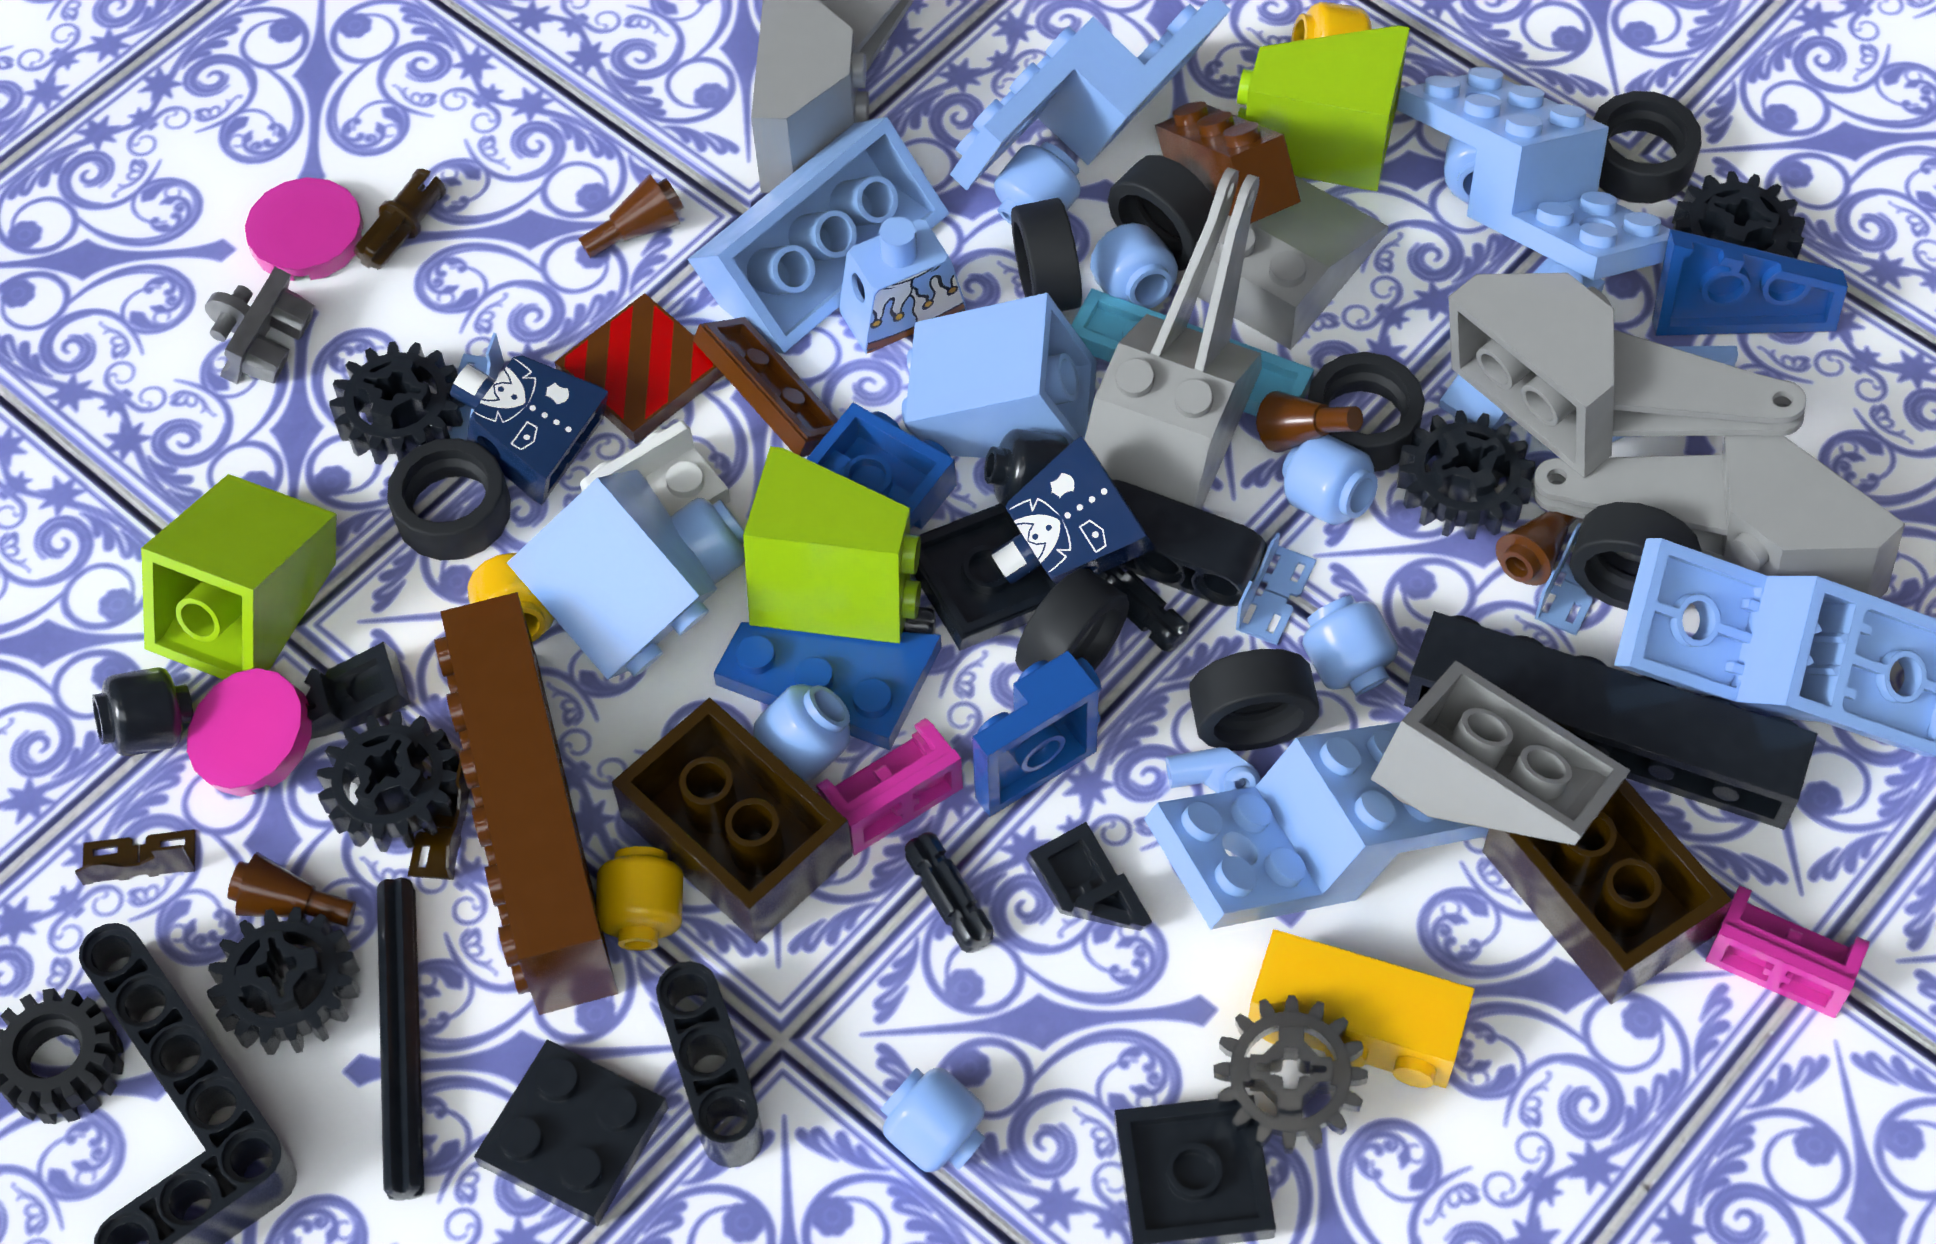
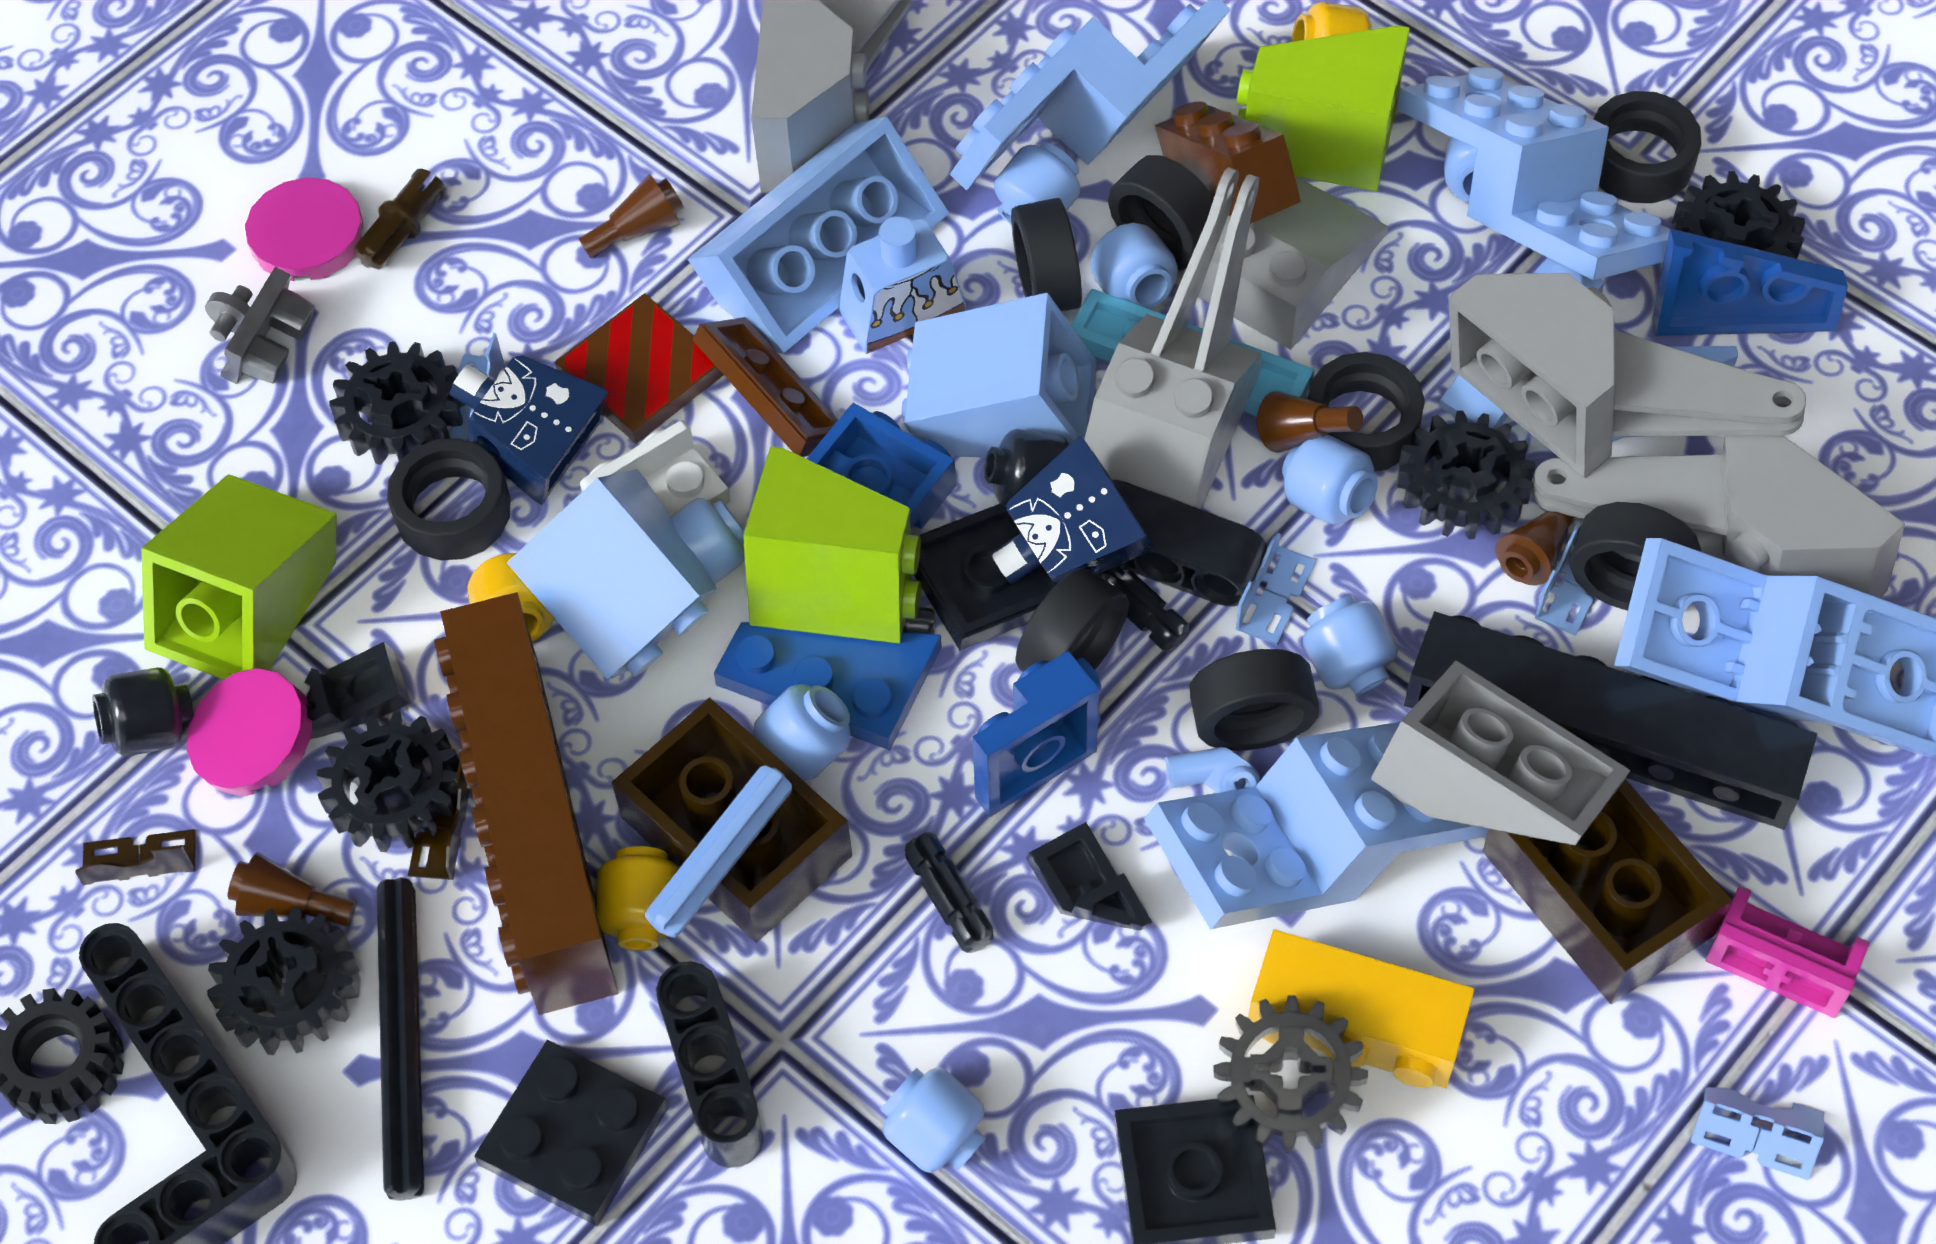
(718, 851): none -> light blue axle
(896, 786): dark pink hinge -> none
(1769, 1142): none -> light blue piece

